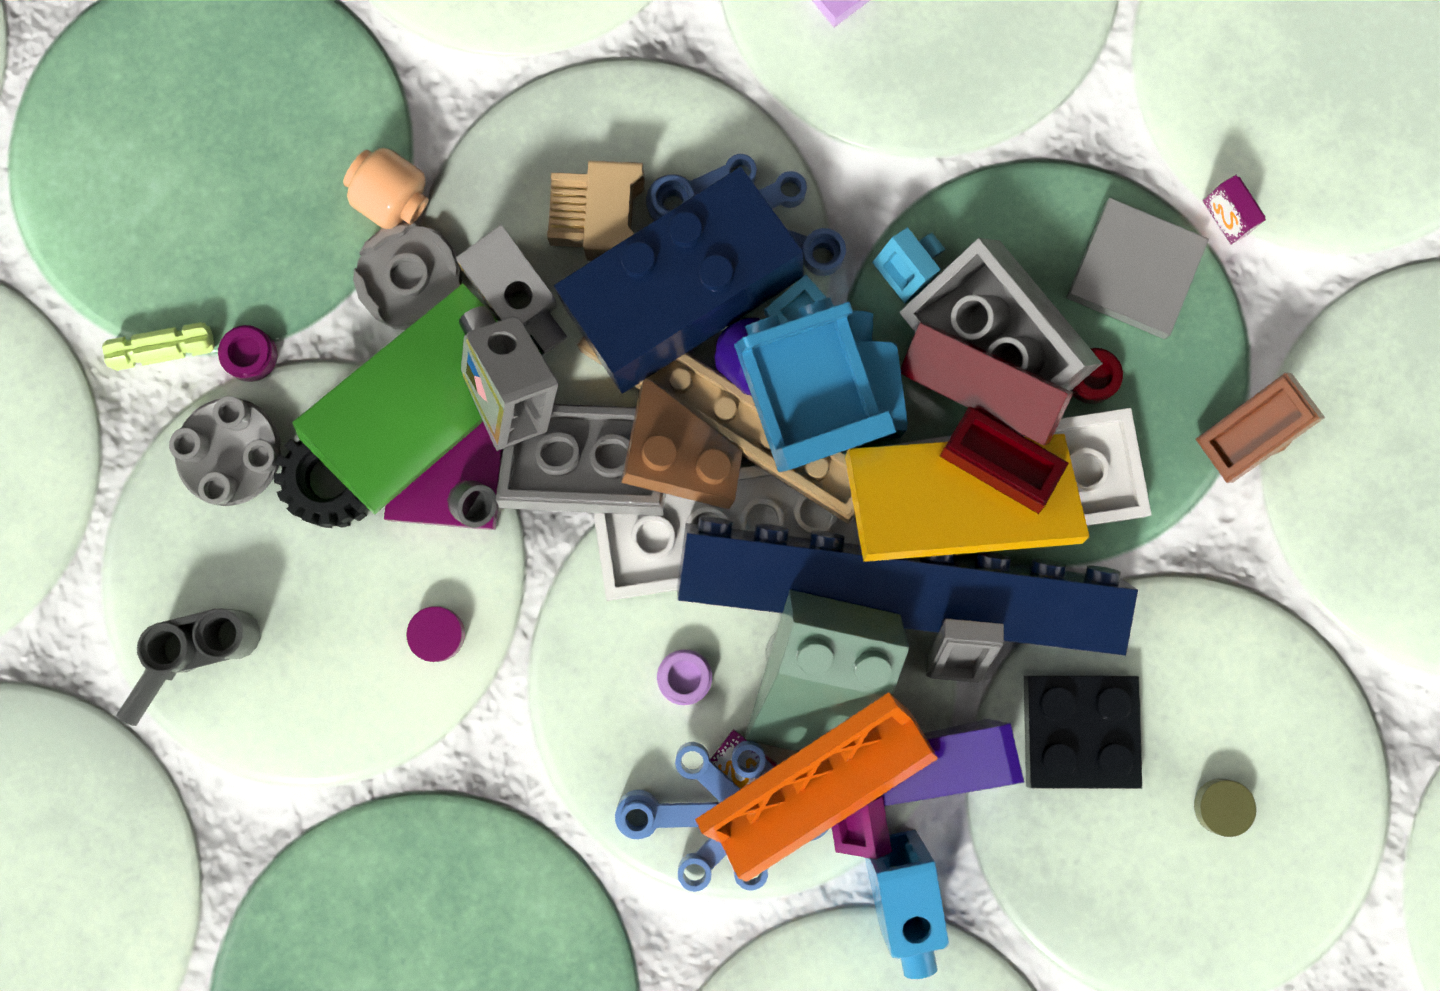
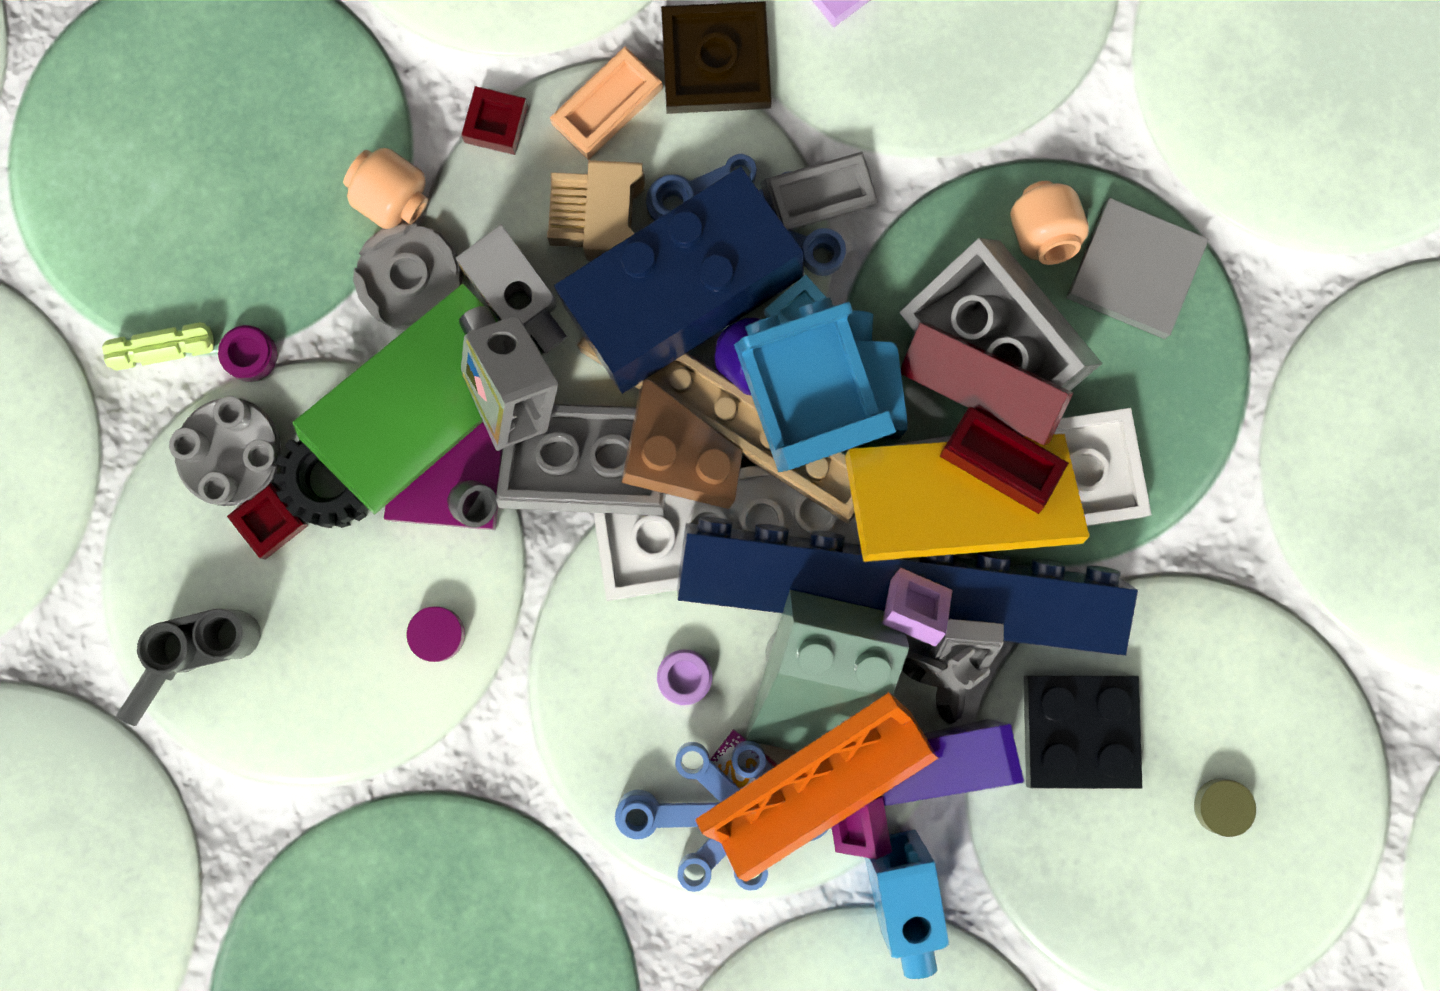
(266, 522): none -> dark red tile
(494, 120): none -> dark red tile
(606, 103): none -> light nougat tile
(716, 57): none -> dark brown tile
(820, 191): none -> light grey tile
(909, 263): medium azure tile -> none
(917, 607): none -> lavender tile
(949, 679): none -> light grey piece
(1049, 222): none -> light nougat head
(1101, 382): dark red tile -> none
(1234, 209): magenta tile -> none
(1260, 427): tile -> none

